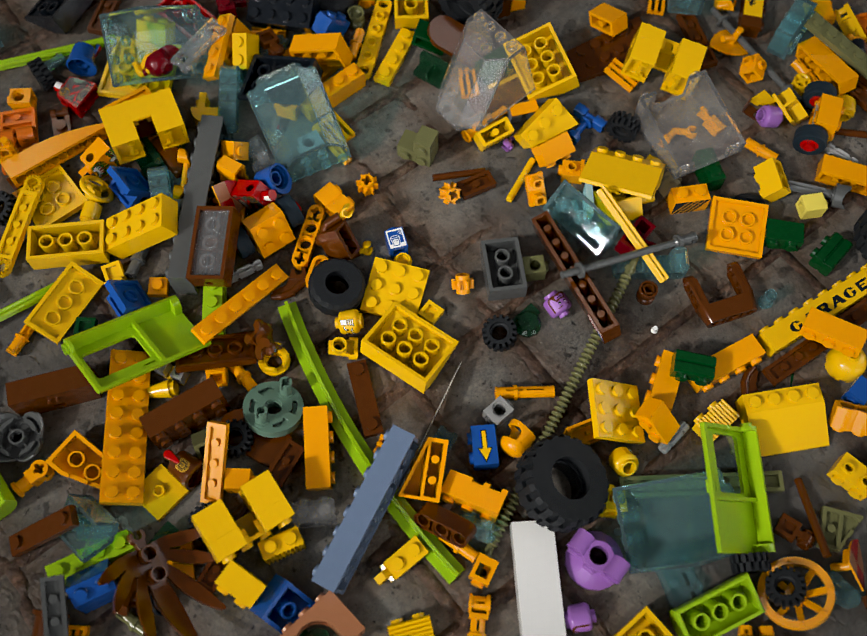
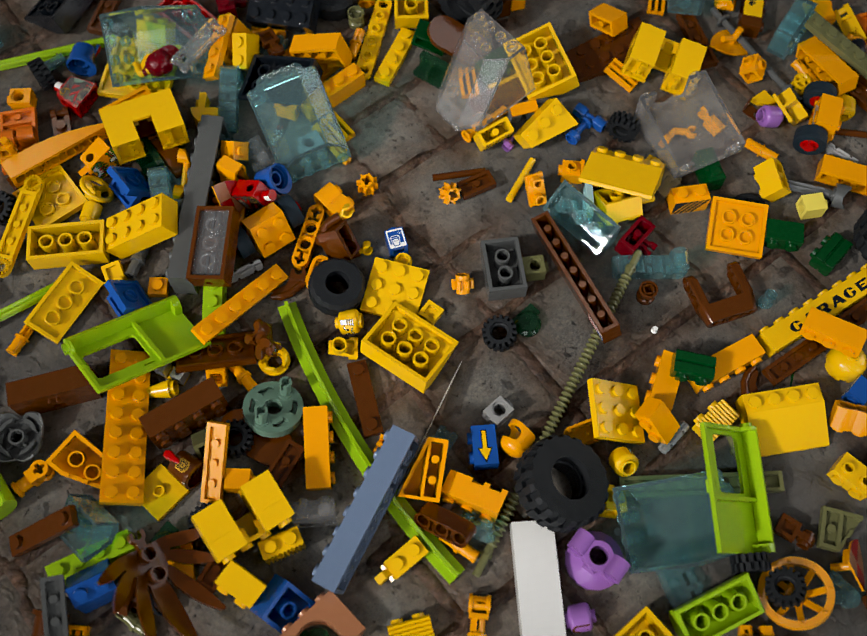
(84, 323): dark green plate -> none
(330, 23): blue brick -> none
(419, 146): olive brick -> none
(490, 567): light orange brick -> none
(525, 392): light orange pin -> none
(553, 149): light orange brick -> none
(557, 304): medium lavender head -> none
(631, 233): yellow axle -> none
(677, 241): dark grey bar -> none
(812, 518): reddish brown bar -> none

